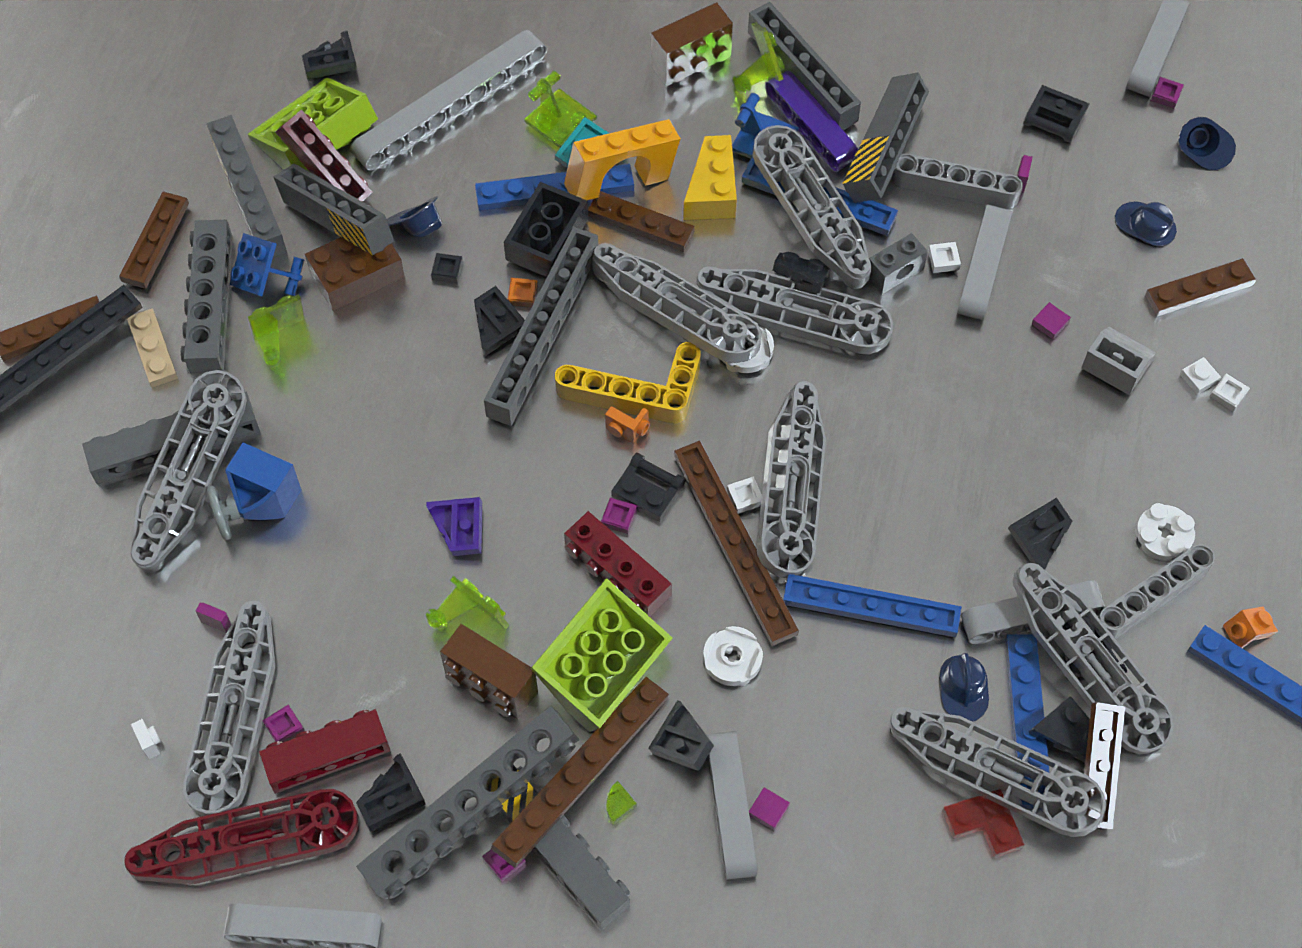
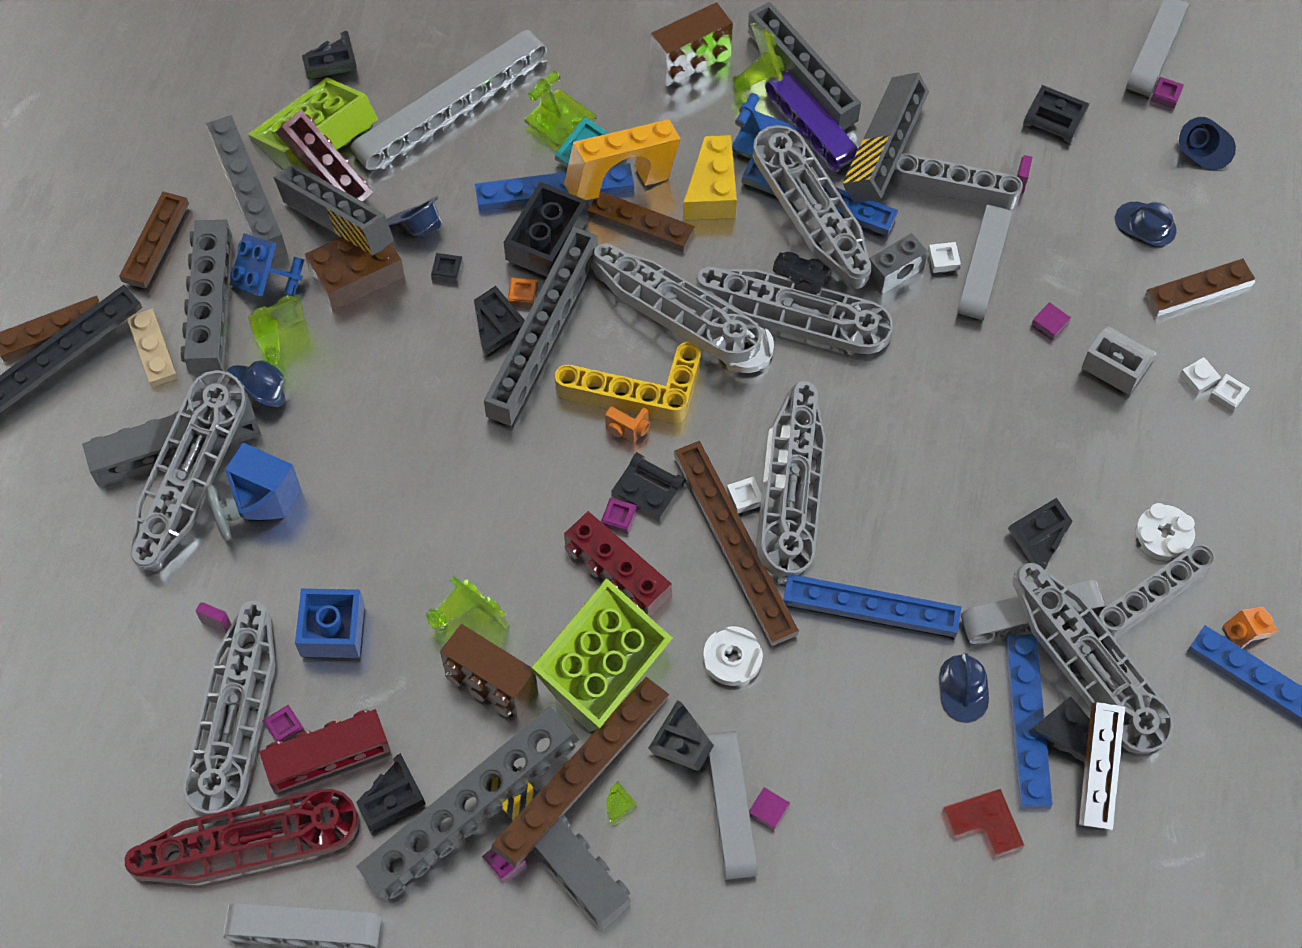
(147, 738): white plate -> none
(261, 382): none -> dark blue piece
(329, 623): none -> blue brick
(459, 524): dark purple wing -> none
(980, 759): light grey beam -> none

